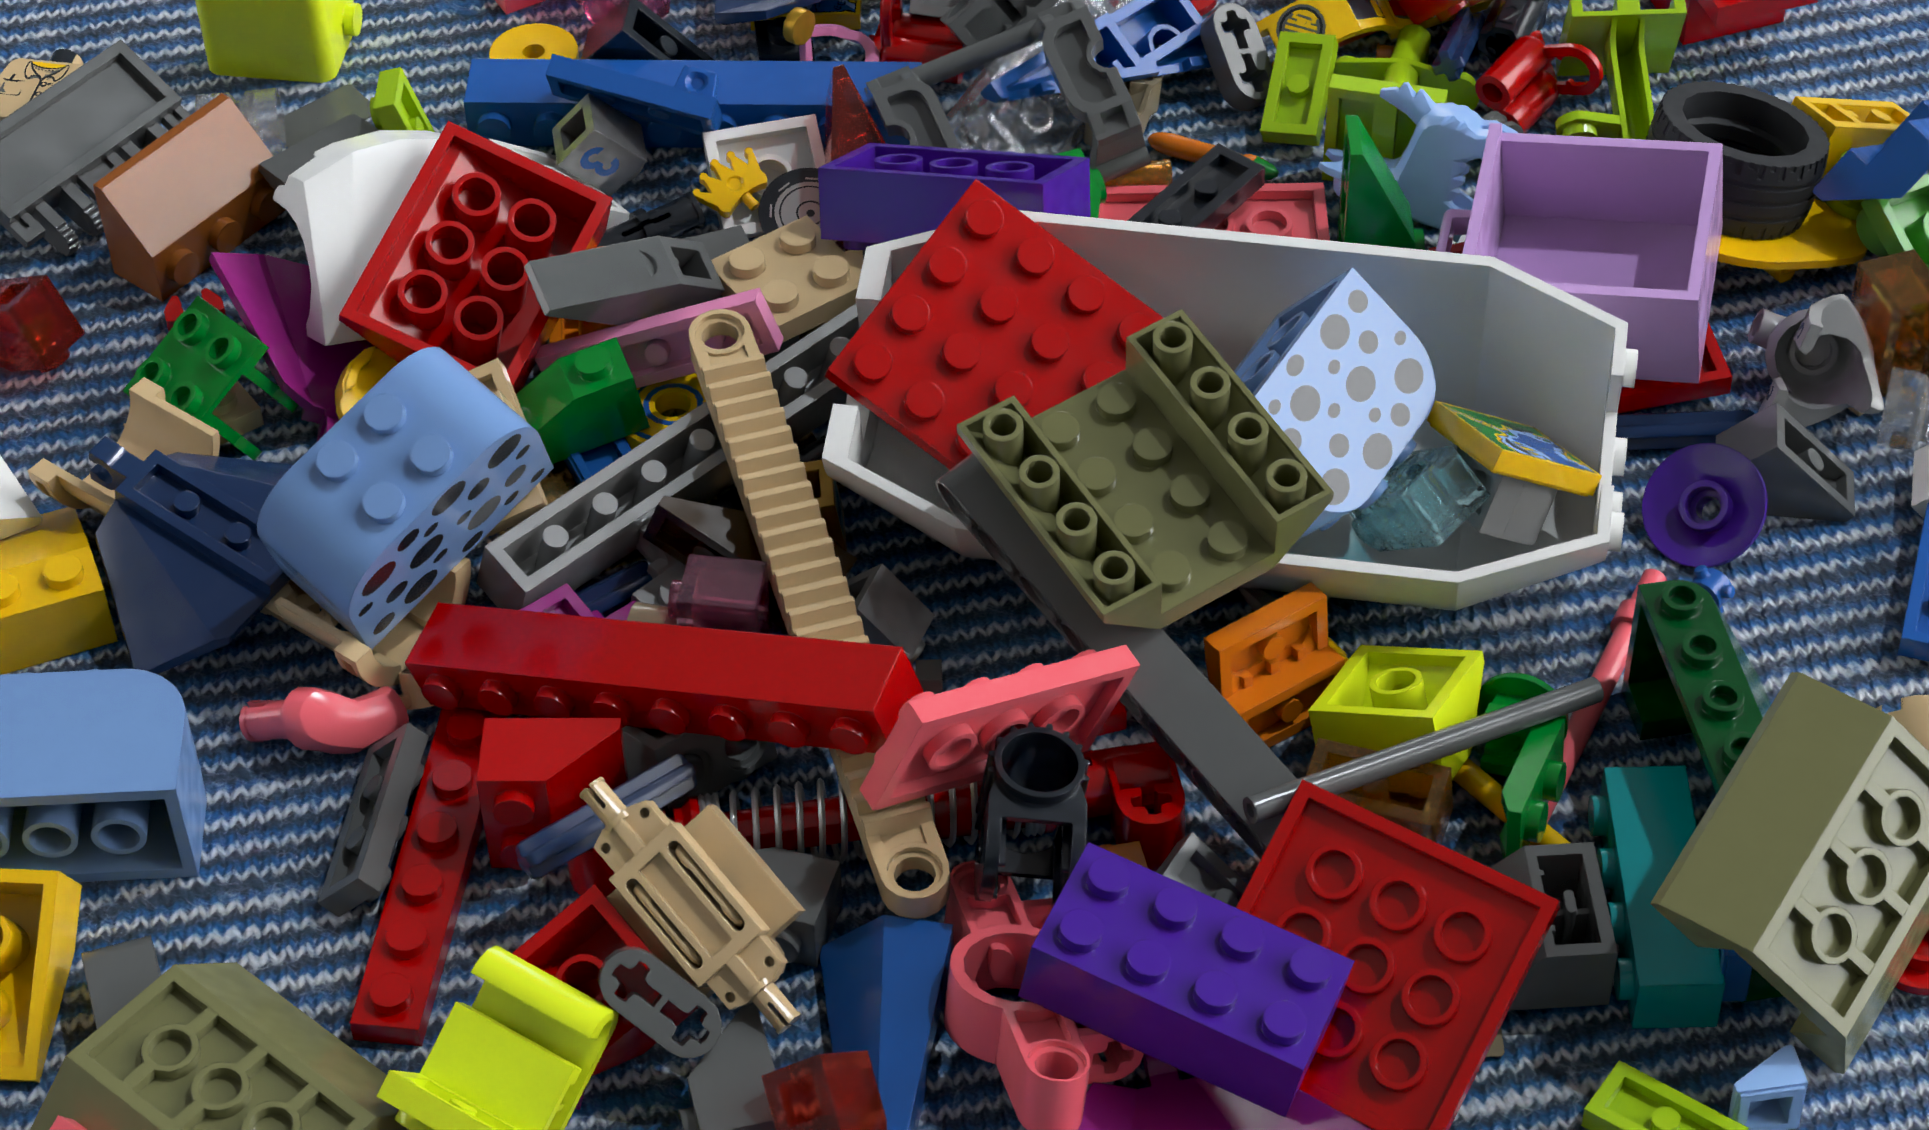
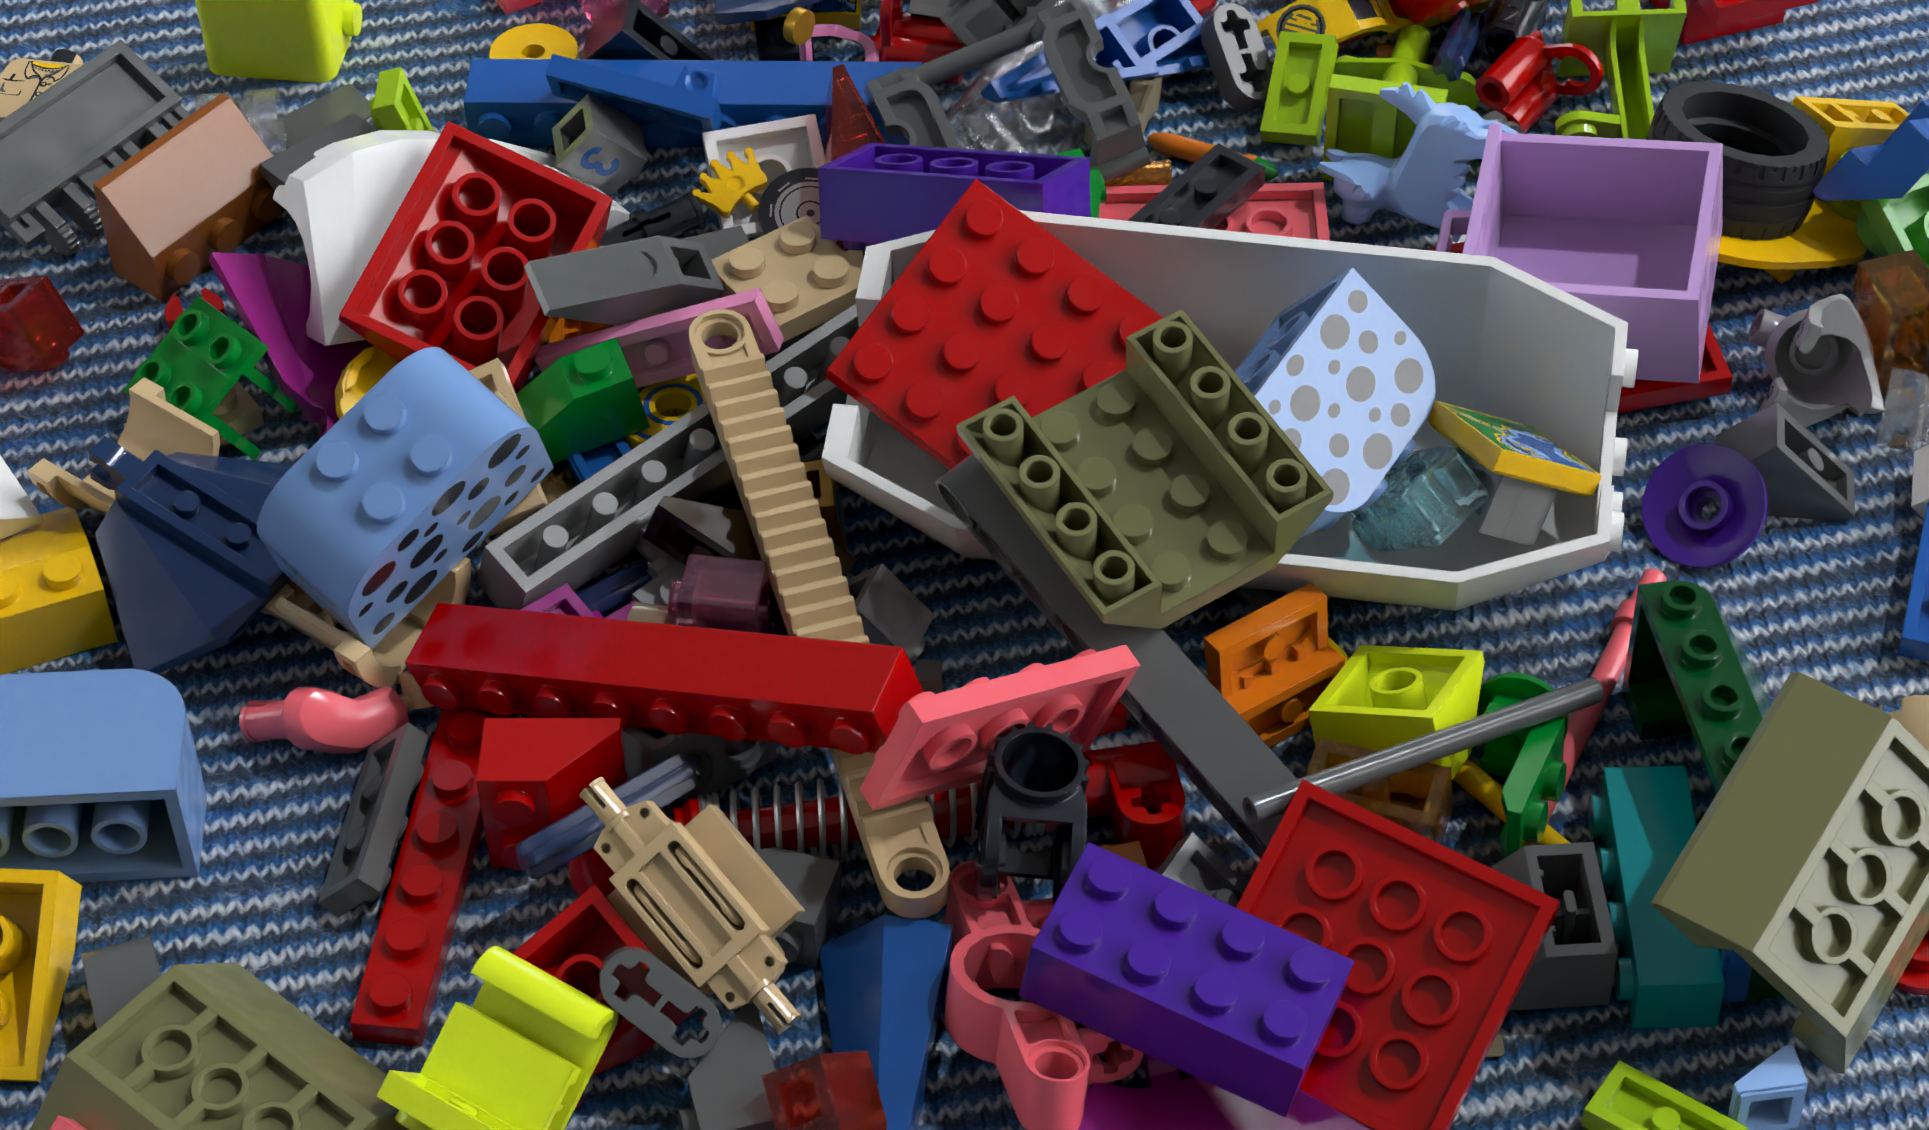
(1370, 199): green slope -> none
(1675, 429): dark blue axle -> none
(1715, 583): blue piece -> none

